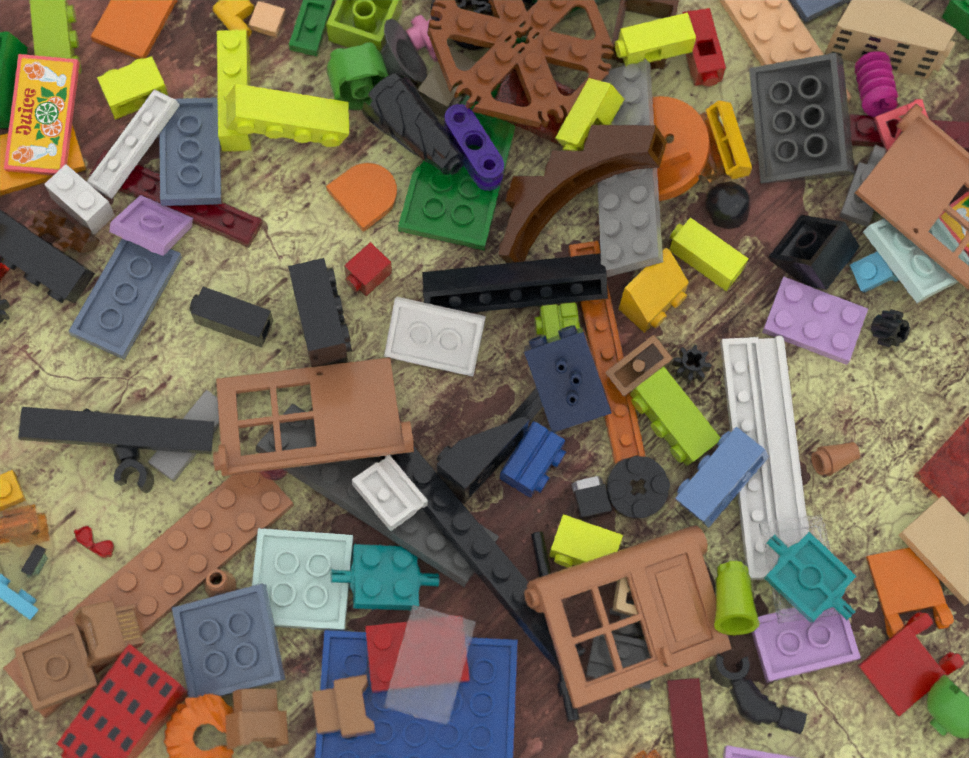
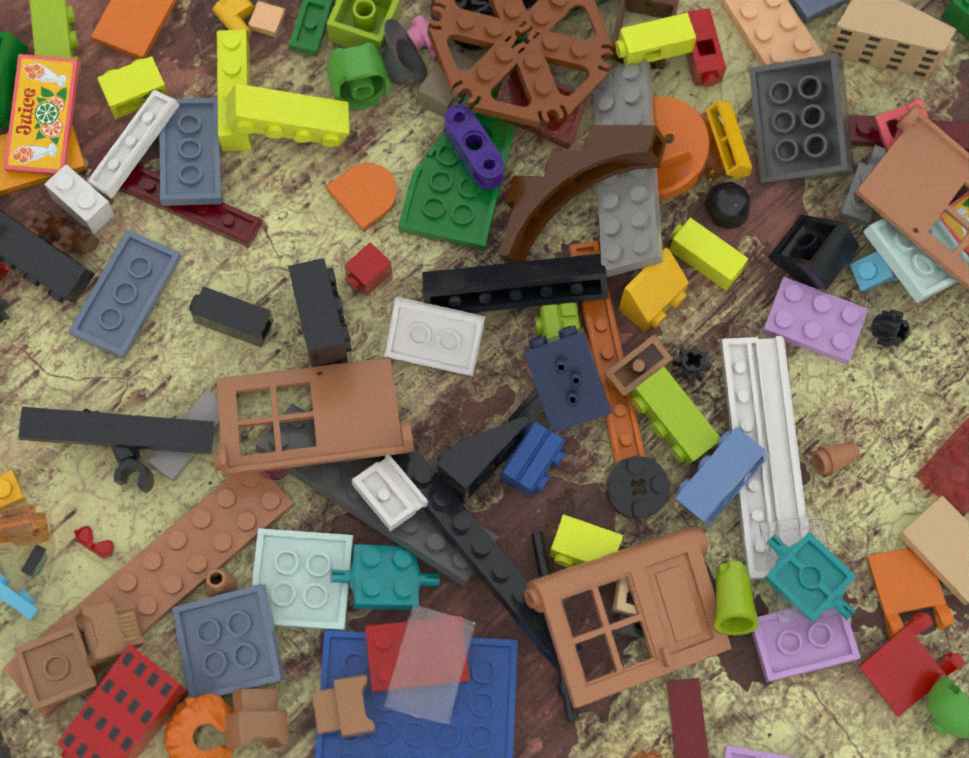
(151, 225): lavender plate -> none
(410, 121): black cone -> none
(591, 498): black piece -> none
(594, 106): neon yellow brick -> none
(630, 652): dark grey plate -> none
(751, 702): black piece -> none
(876, 83): dark pink piece -> none

